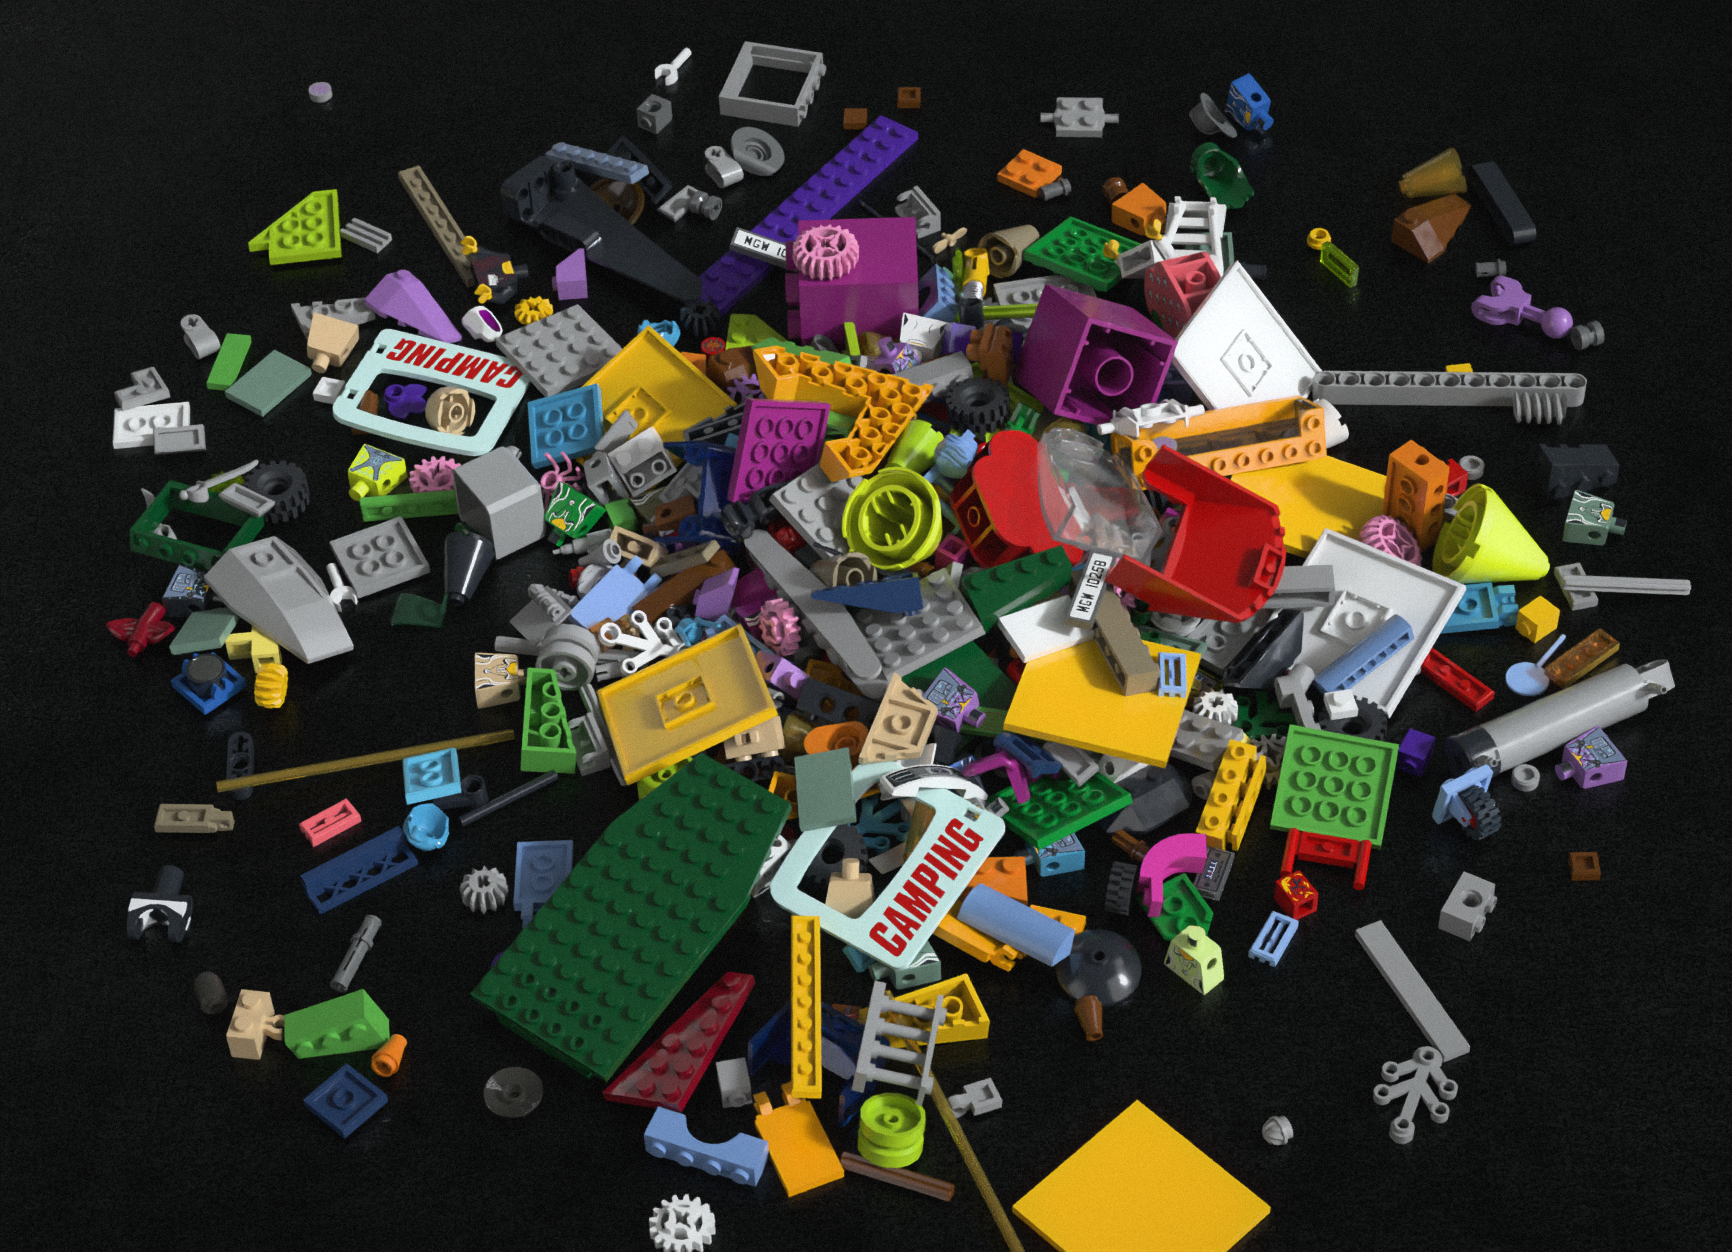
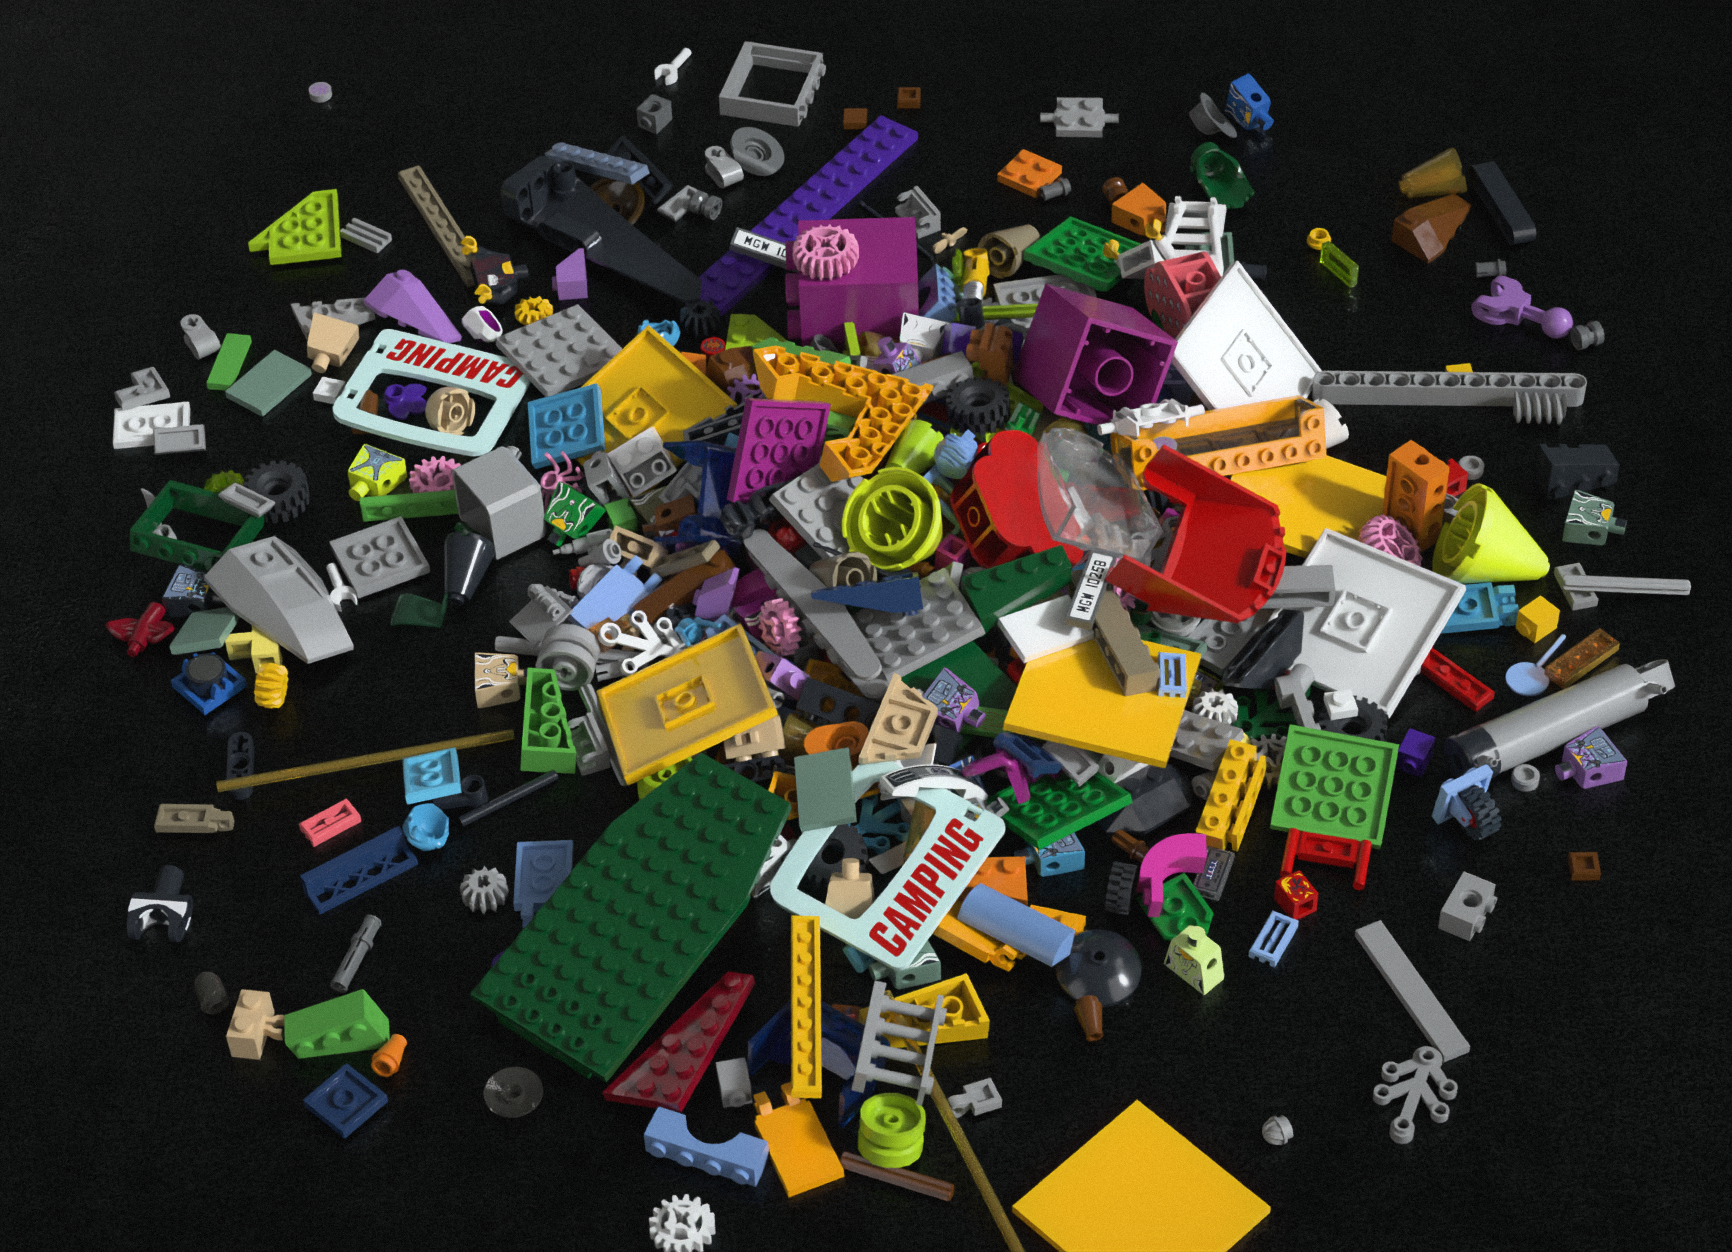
(199, 492): light grey sword -> none
(617, 433): light grey tile -> none
(1365, 656): medium blue brick -> none

